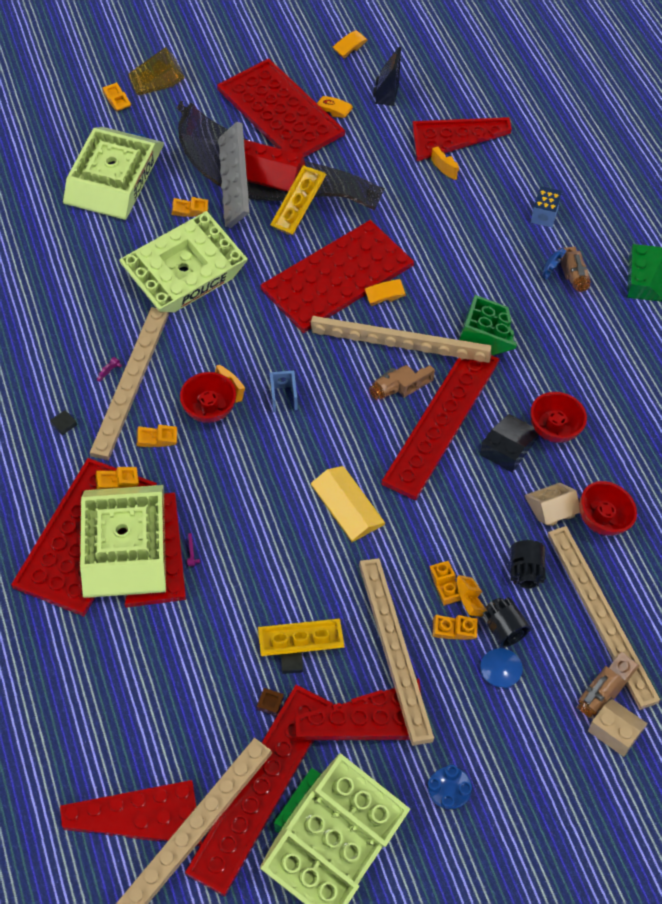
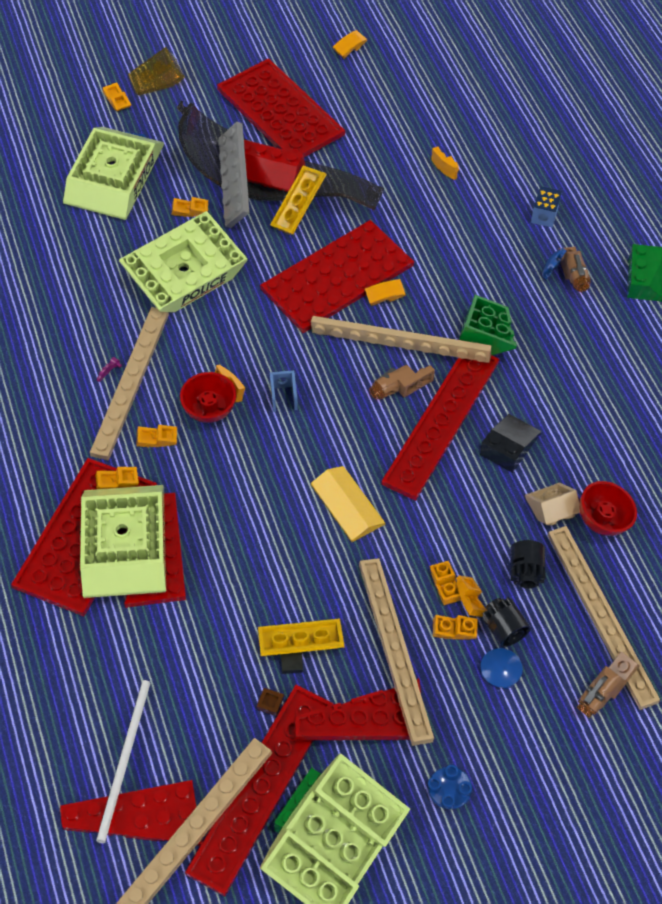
(63, 422): pearl dark grey tile -> none
(122, 765): none -> white piece
(191, 562): magenta piece -> none
(335, 106): light orange slope -> none
(388, 81): black slope -> none
(456, 133): red wing -> none
(558, 417): red piece -> none
(617, 727): tan slope -> none

